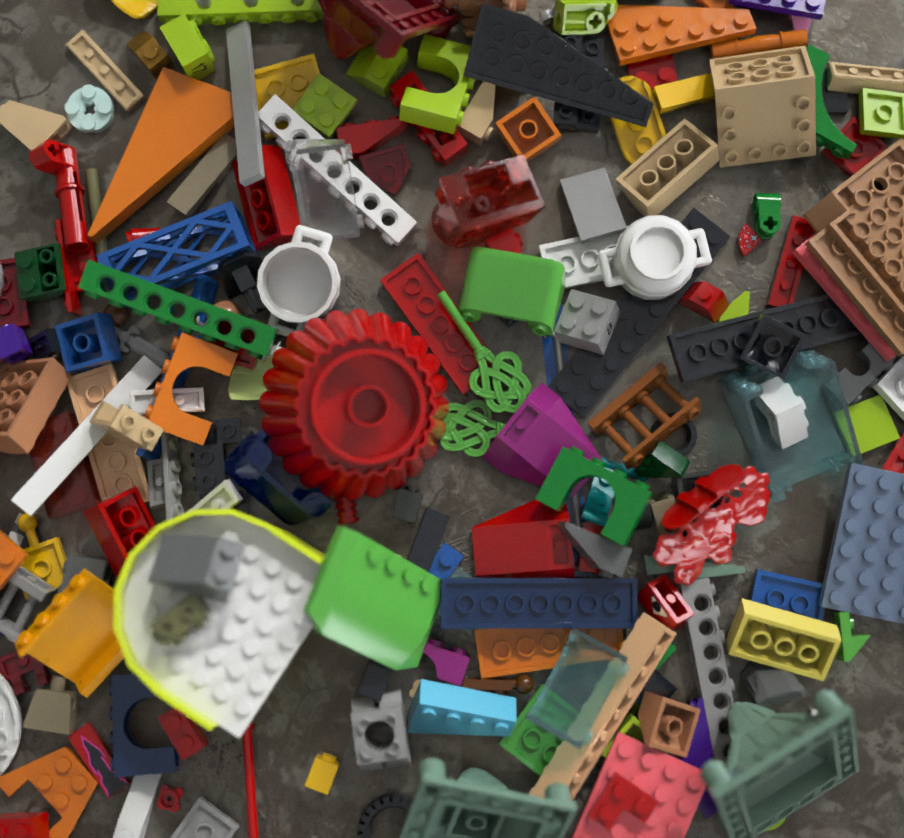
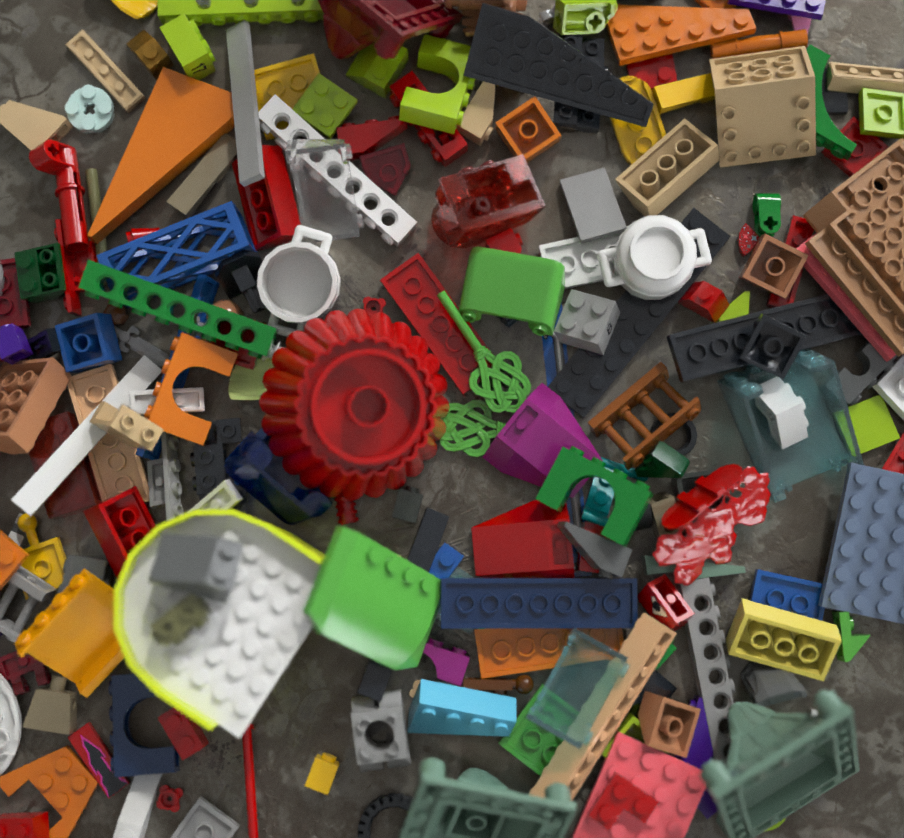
(370, 302): none -> red plate
(773, 266): none -> nougat slope

